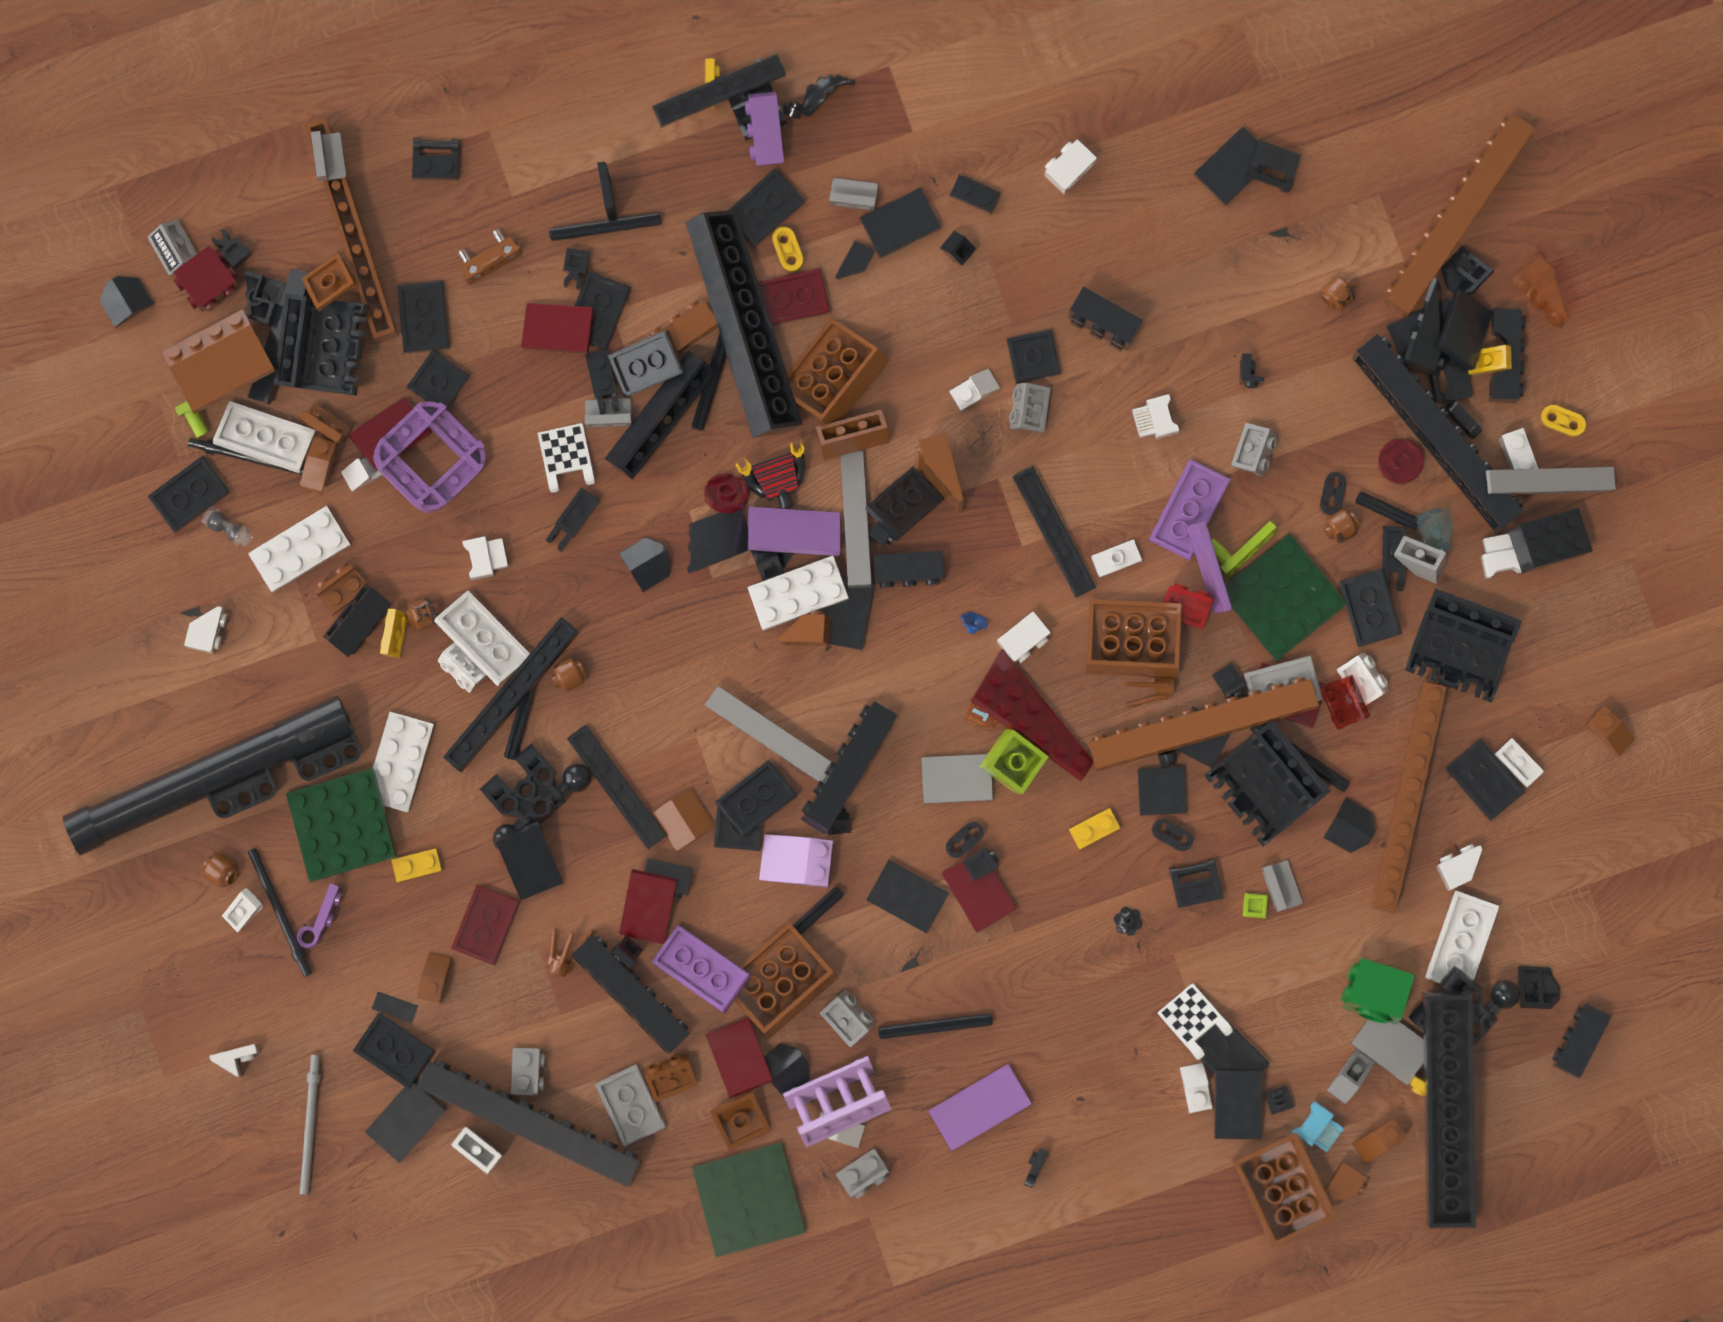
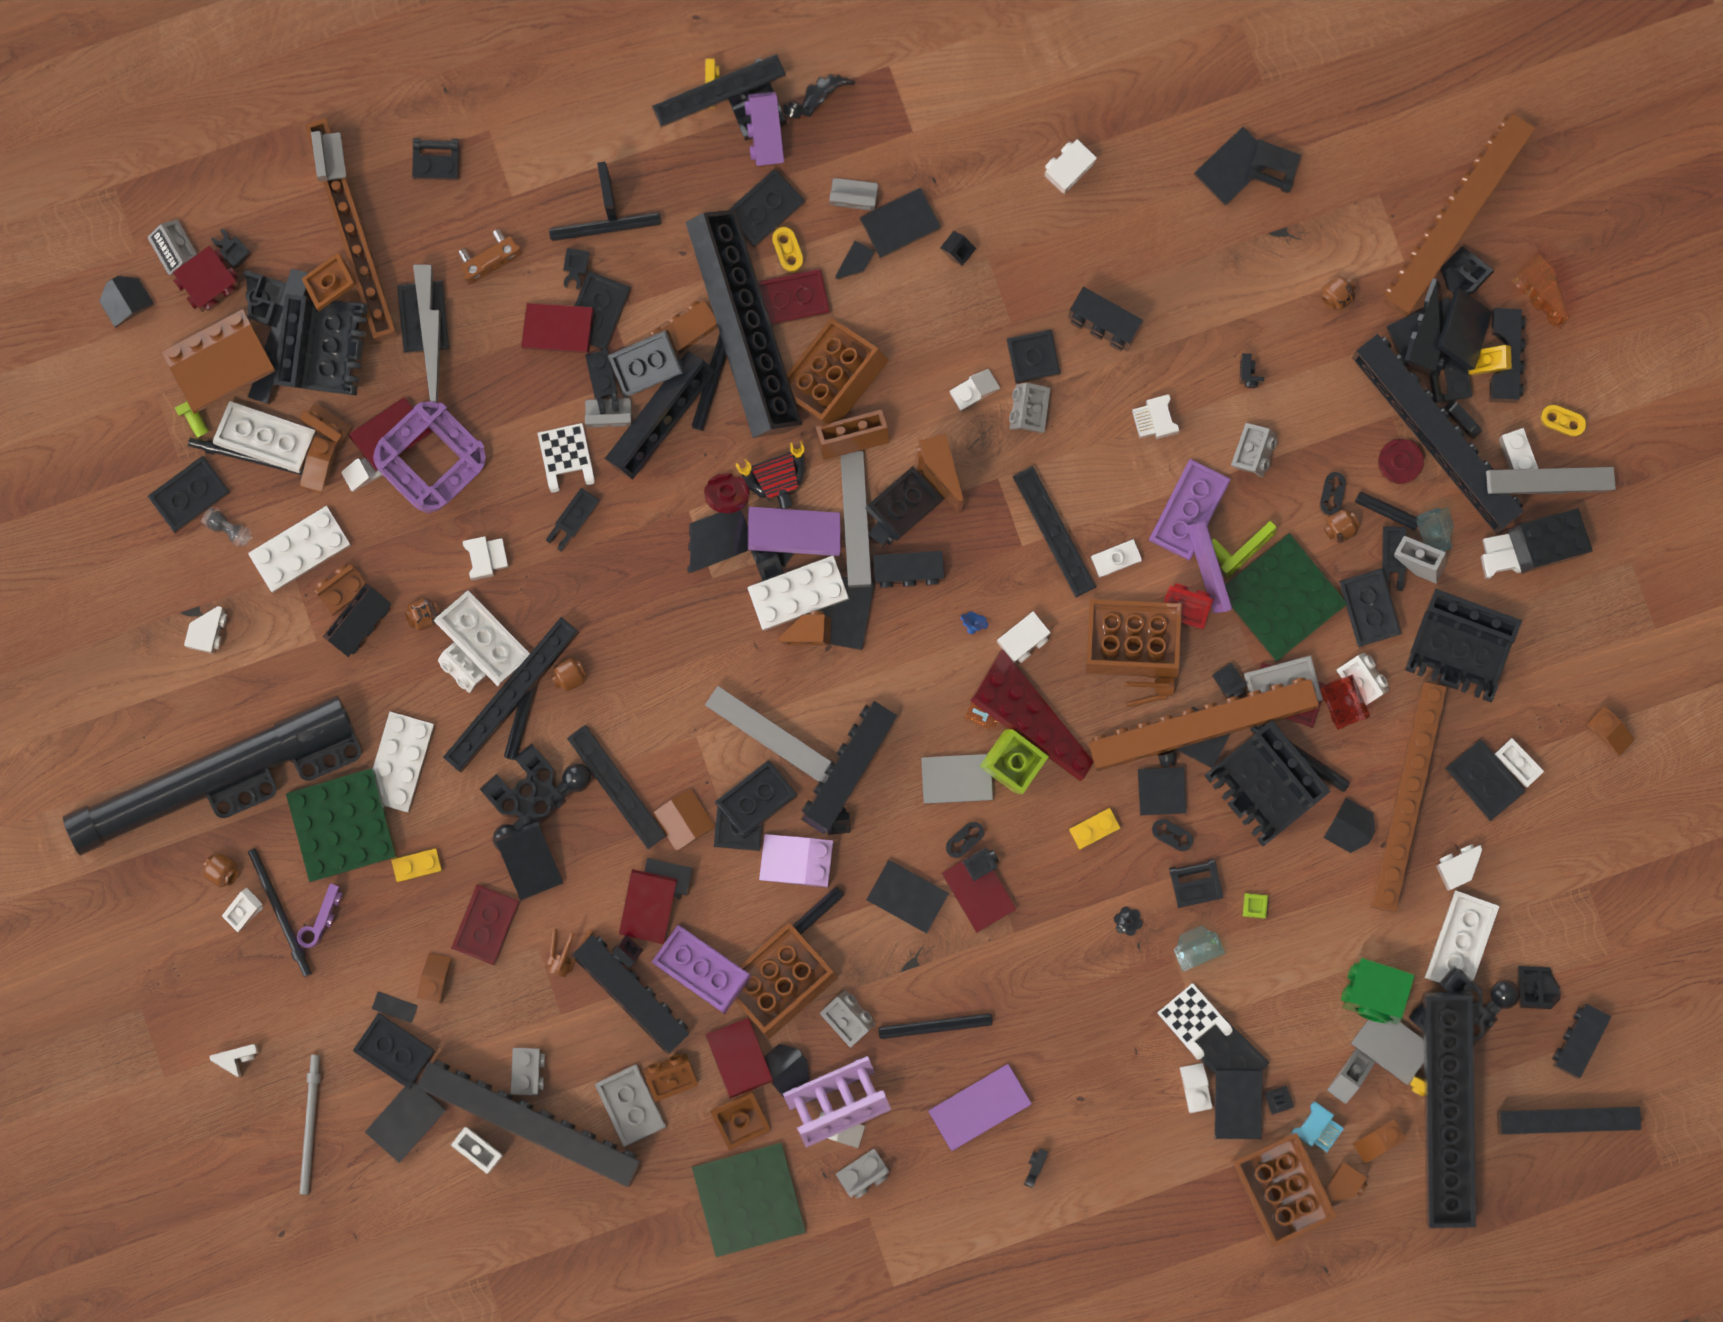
(393, 633): yellow plate -> none
(430, 326): none -> light grey slope
(438, 380): black tile -> none
(647, 562): black slope -> none
(975, 194): black plate -> none
(1197, 947): none -> clear light blue slope
(1281, 886): light grey panel -> none
(1568, 1120): none -> black brick

